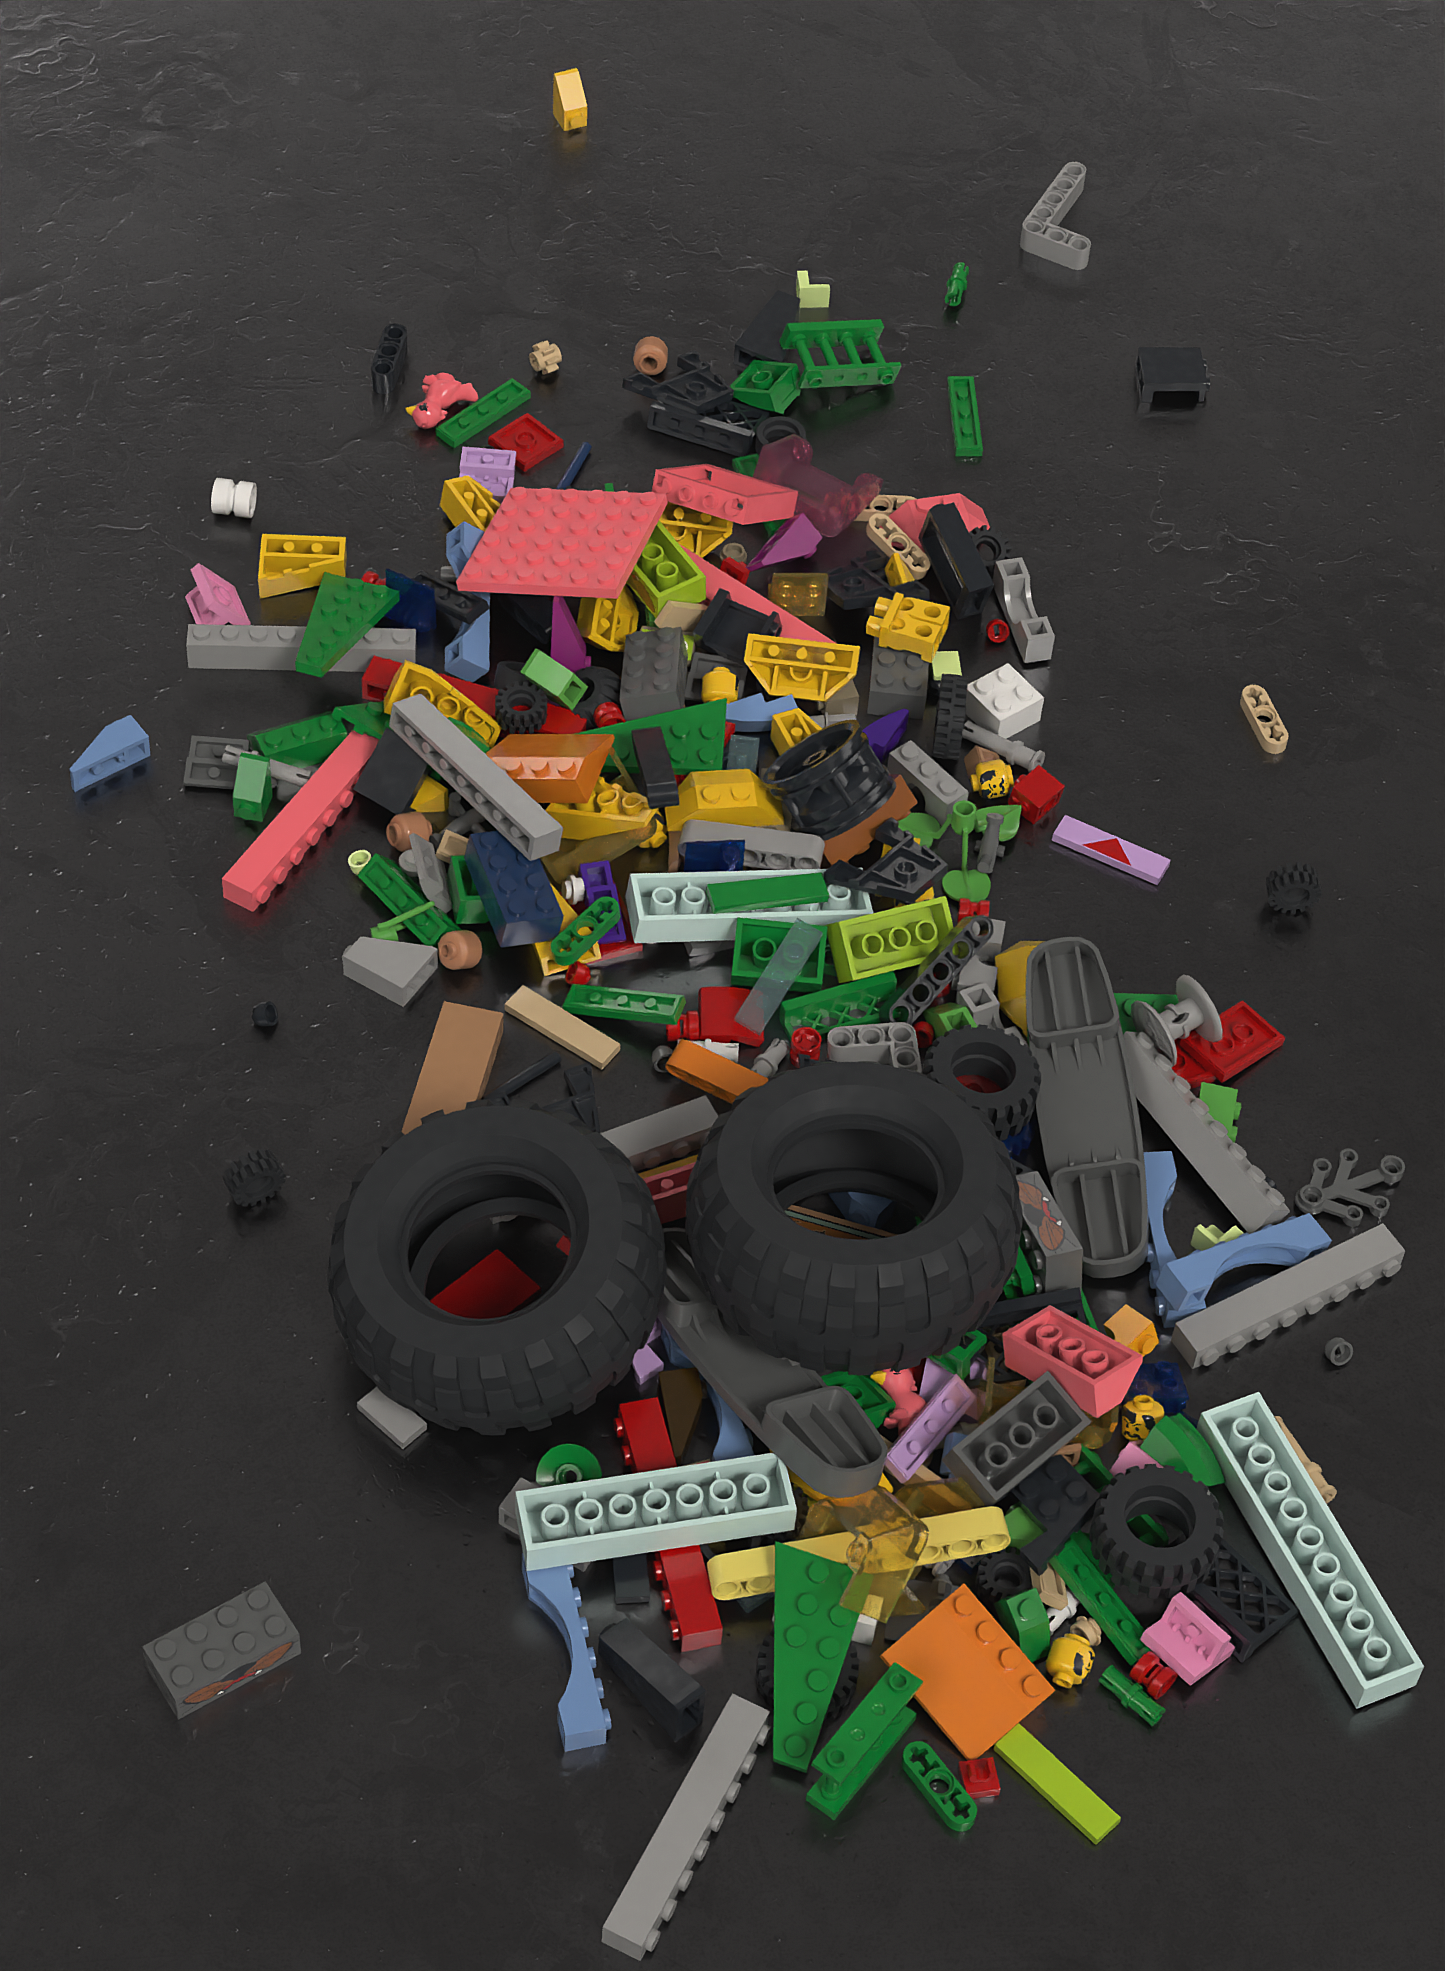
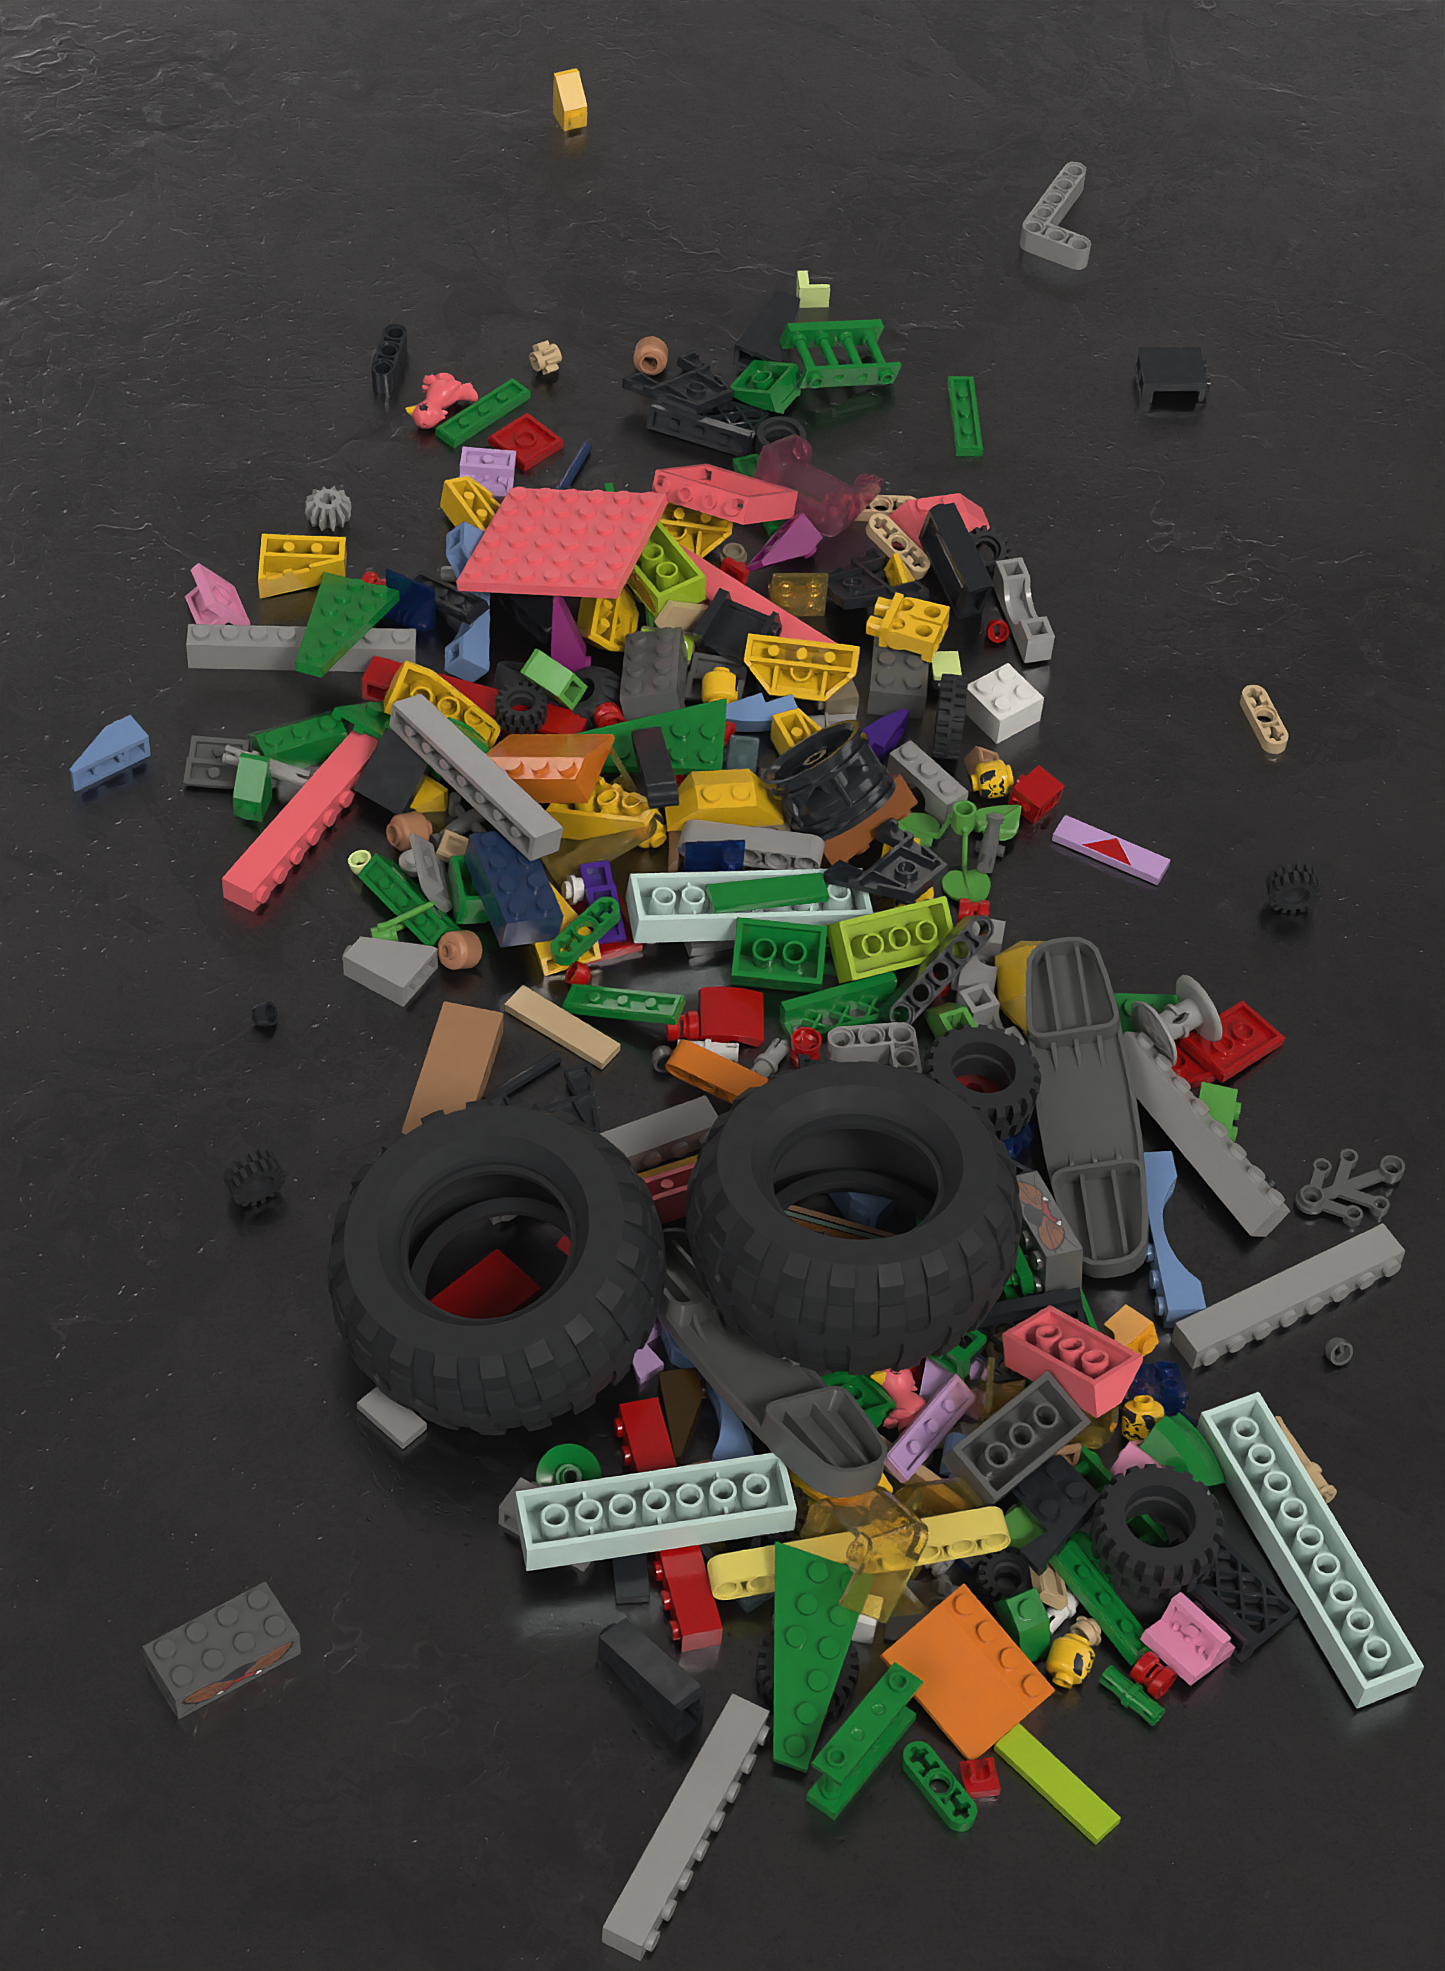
(232, 497): white wheel -> none
(328, 508): none -> light grey gear
(579, 1711): medium blue arch -> none
(778, 976): clear light blue tile -> none
(922, 1030): red hinge -> none
(956, 284): green pin -> none
(1013, 751): light grey pin -> none
(1205, 1238): yellowish green panel -> none
(1287, 1244): medium blue arch -> none

